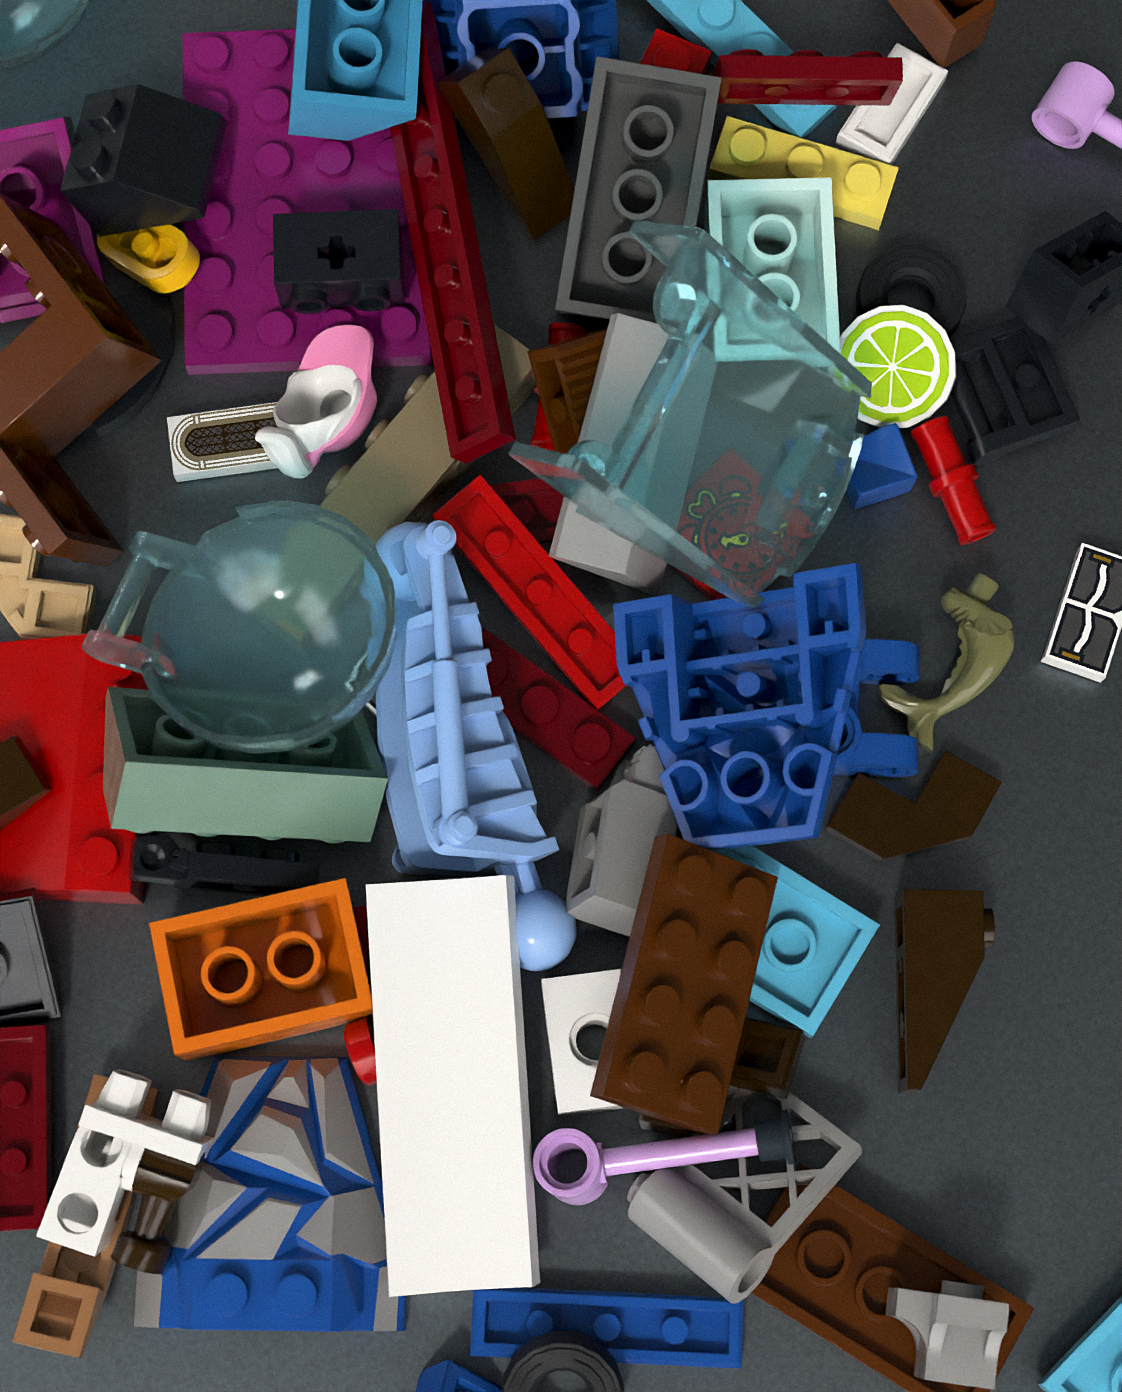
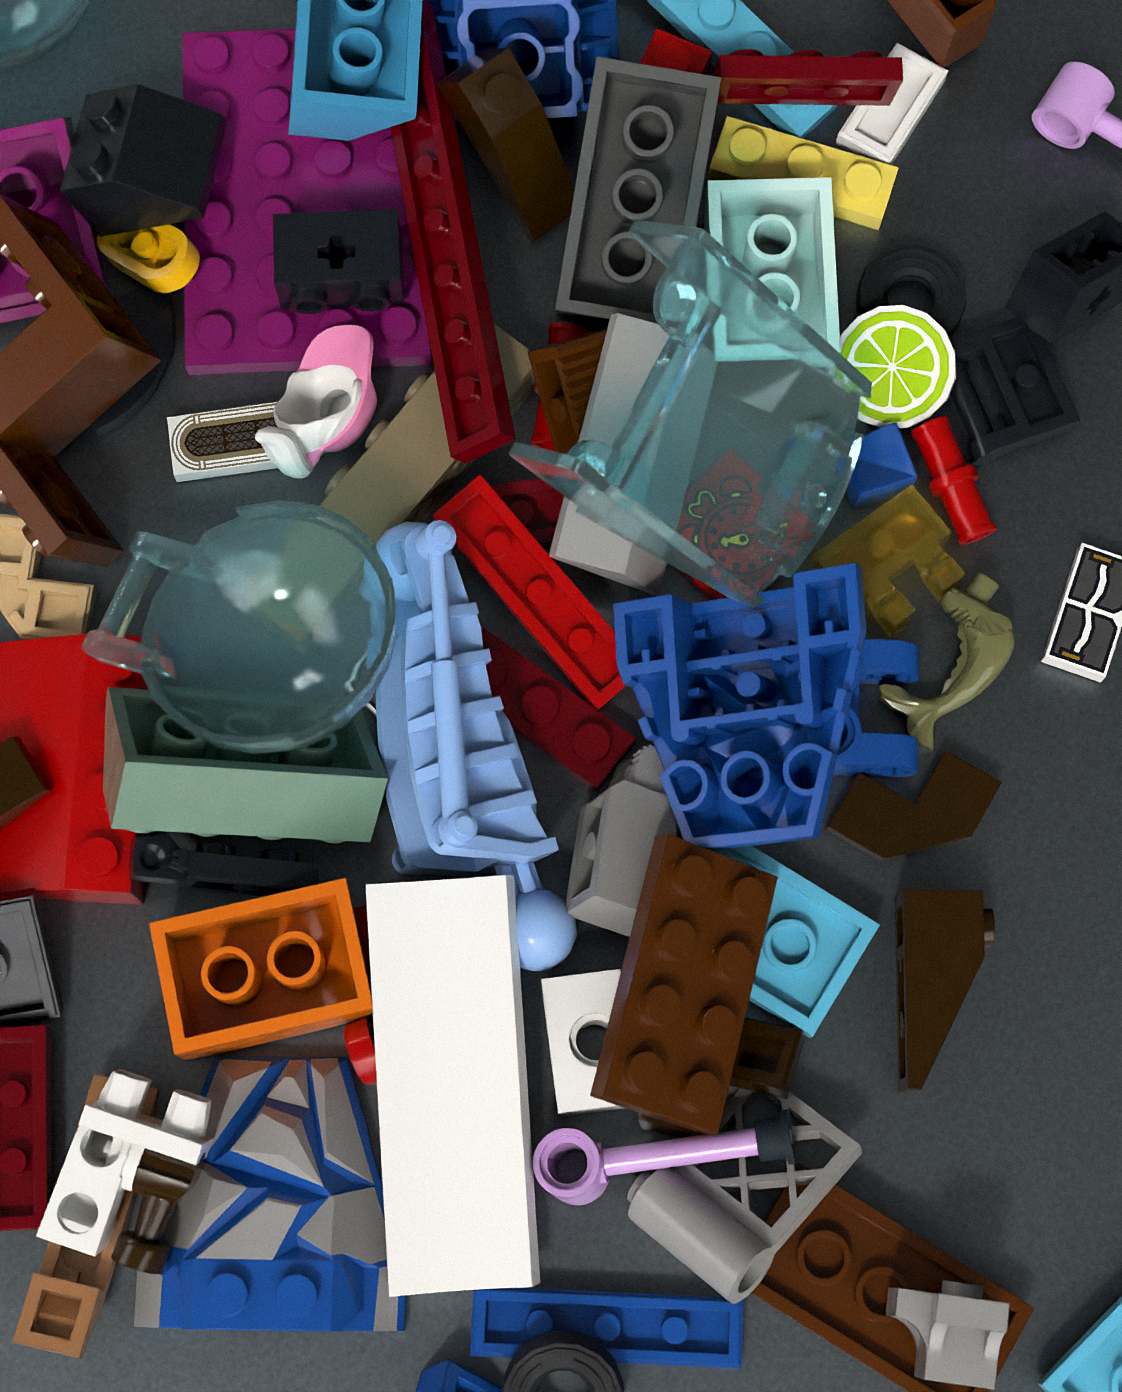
(885, 546): none -> clear yellow plate

